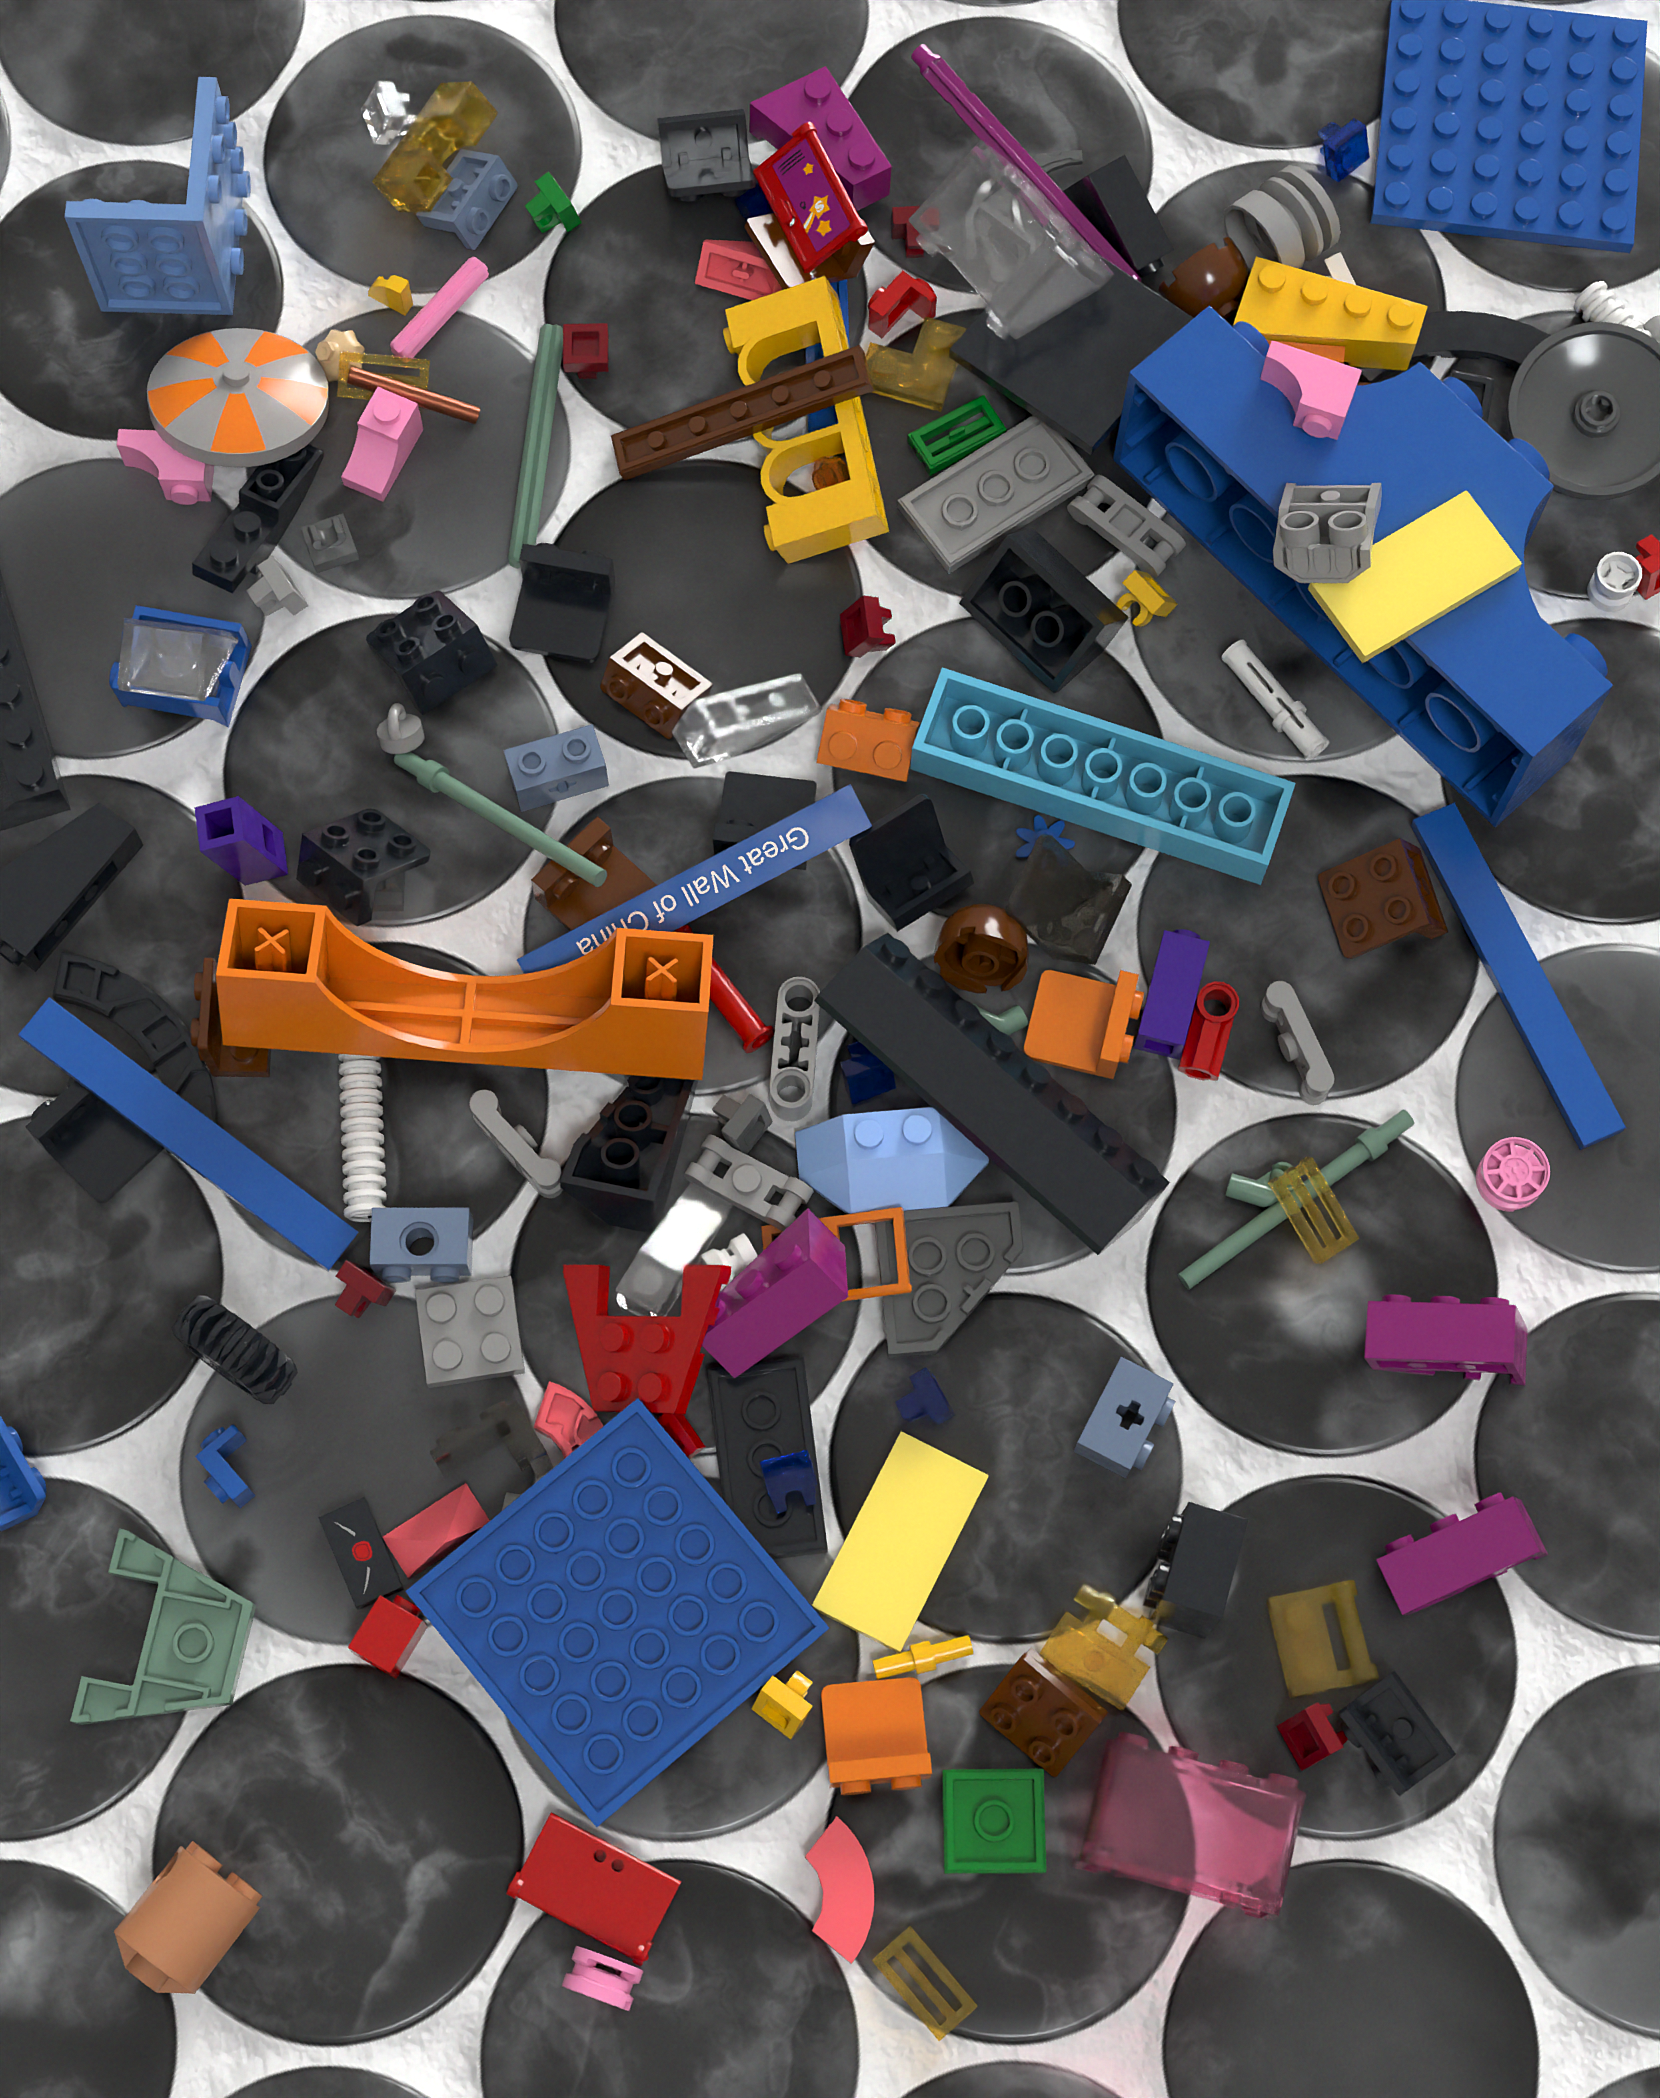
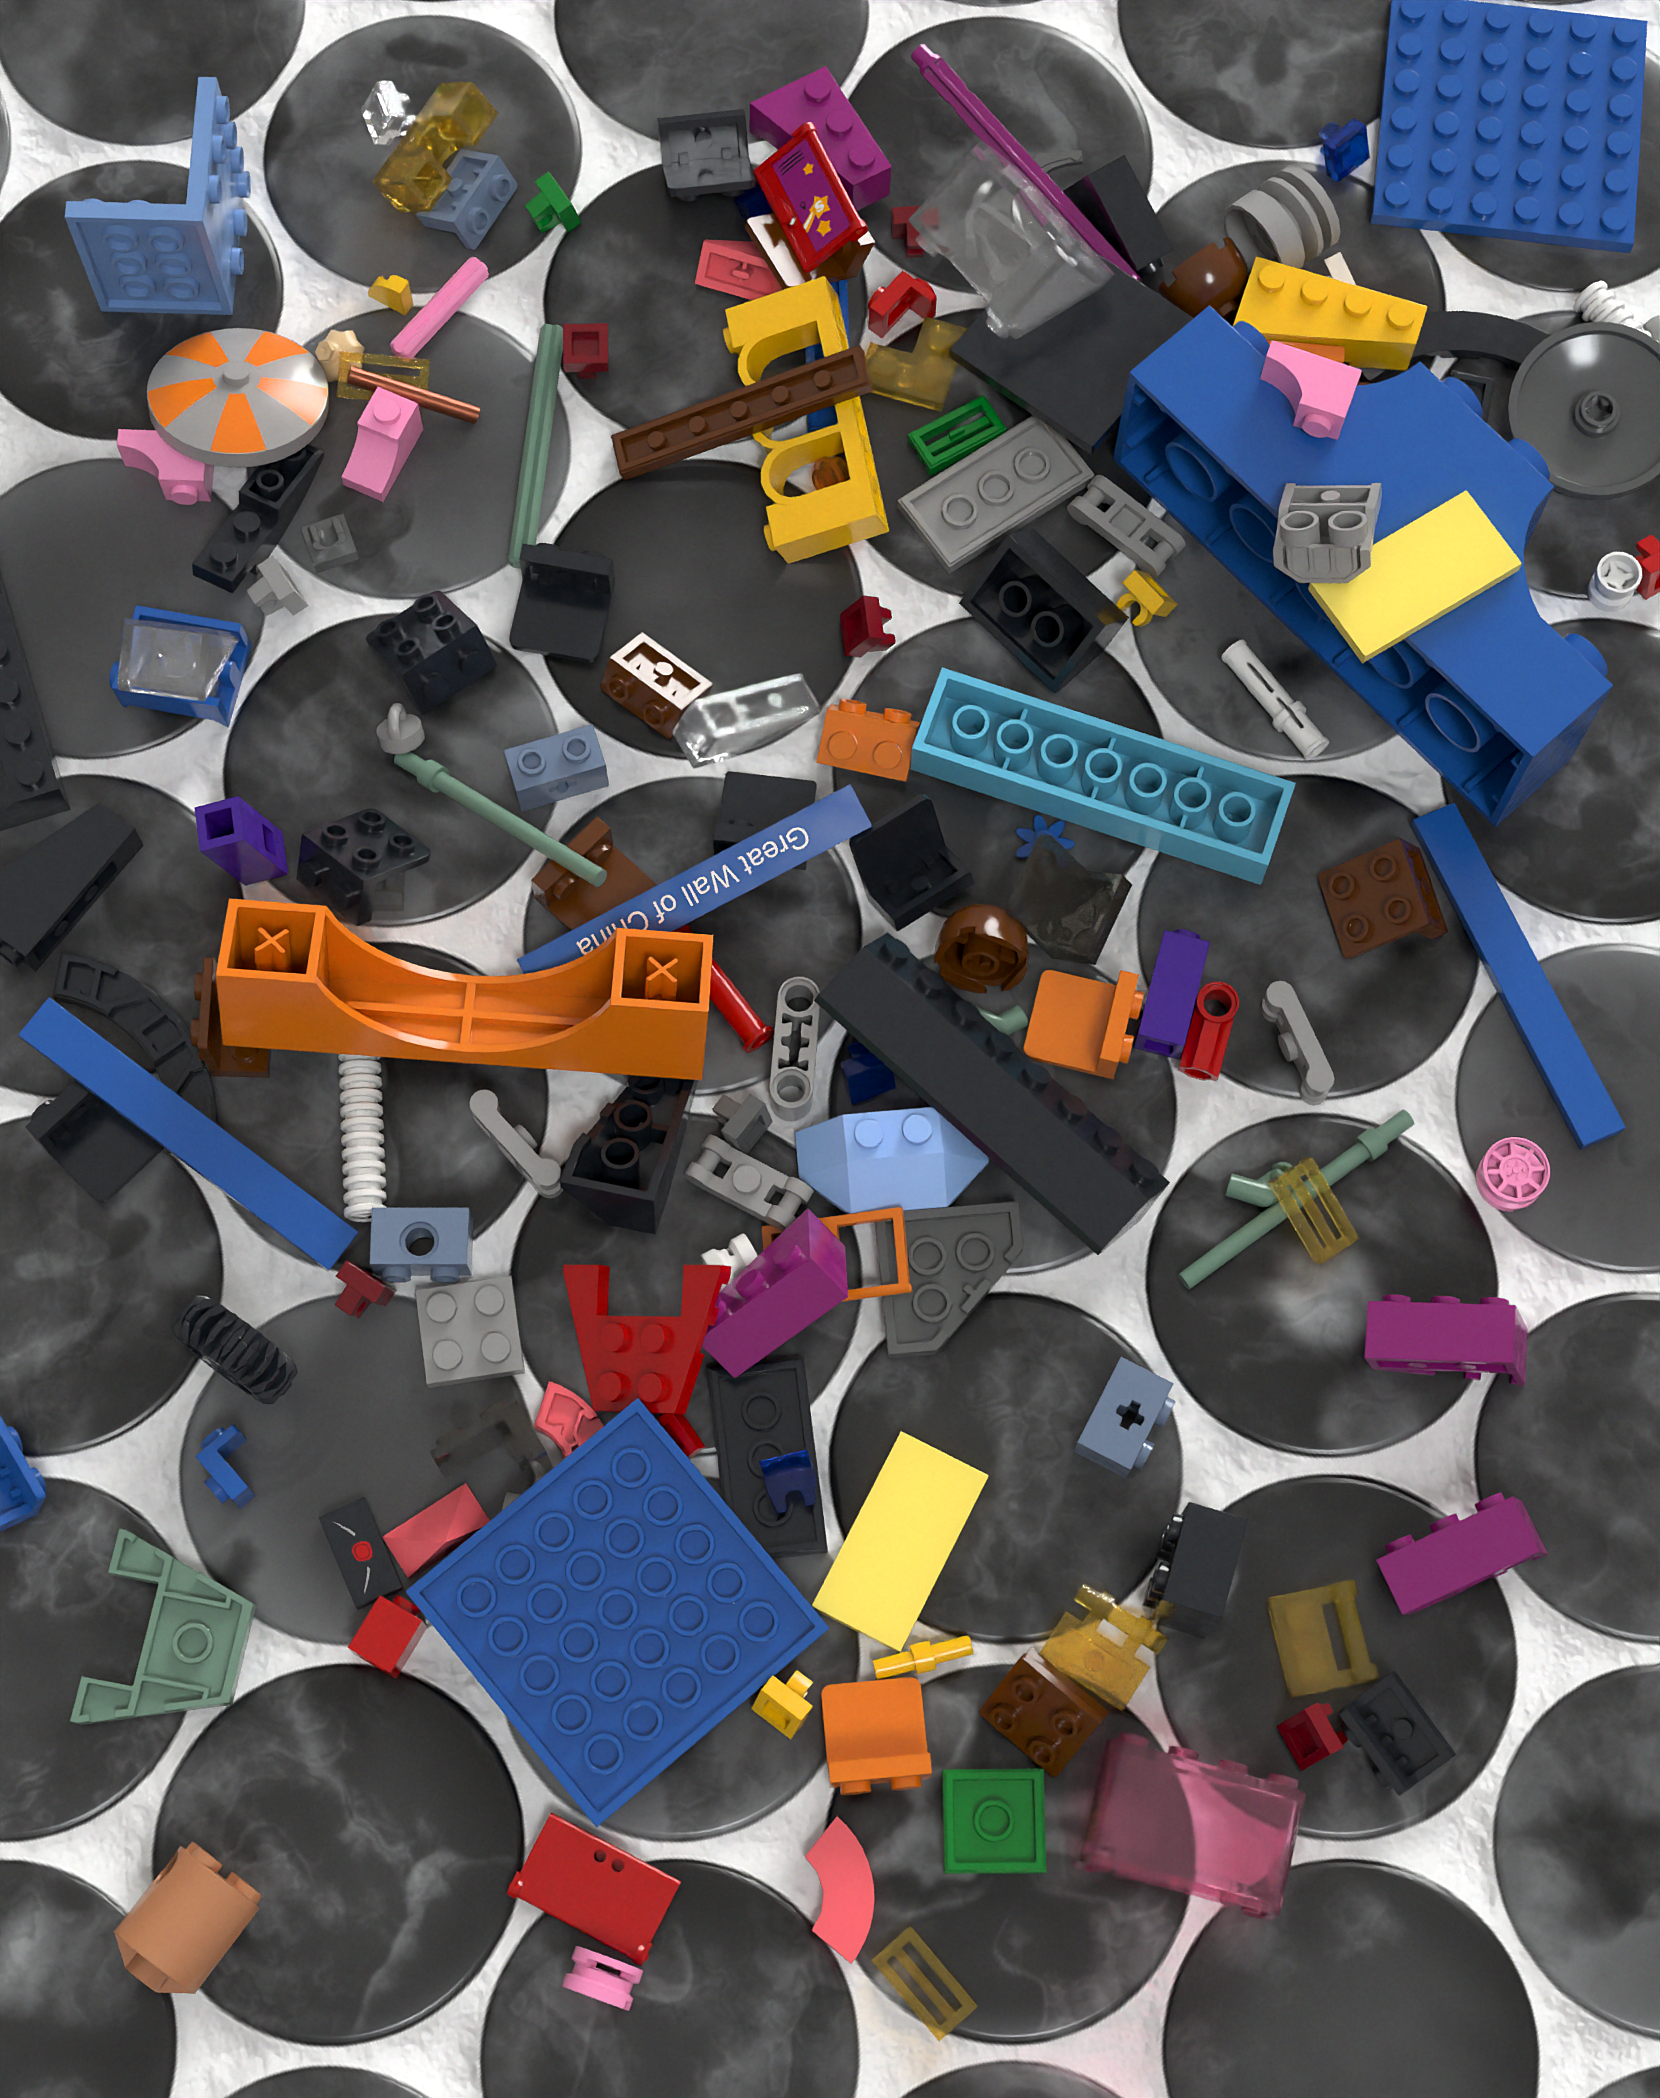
(679, 1240): clear slope -> none
(925, 1400): clear blue tile -> none

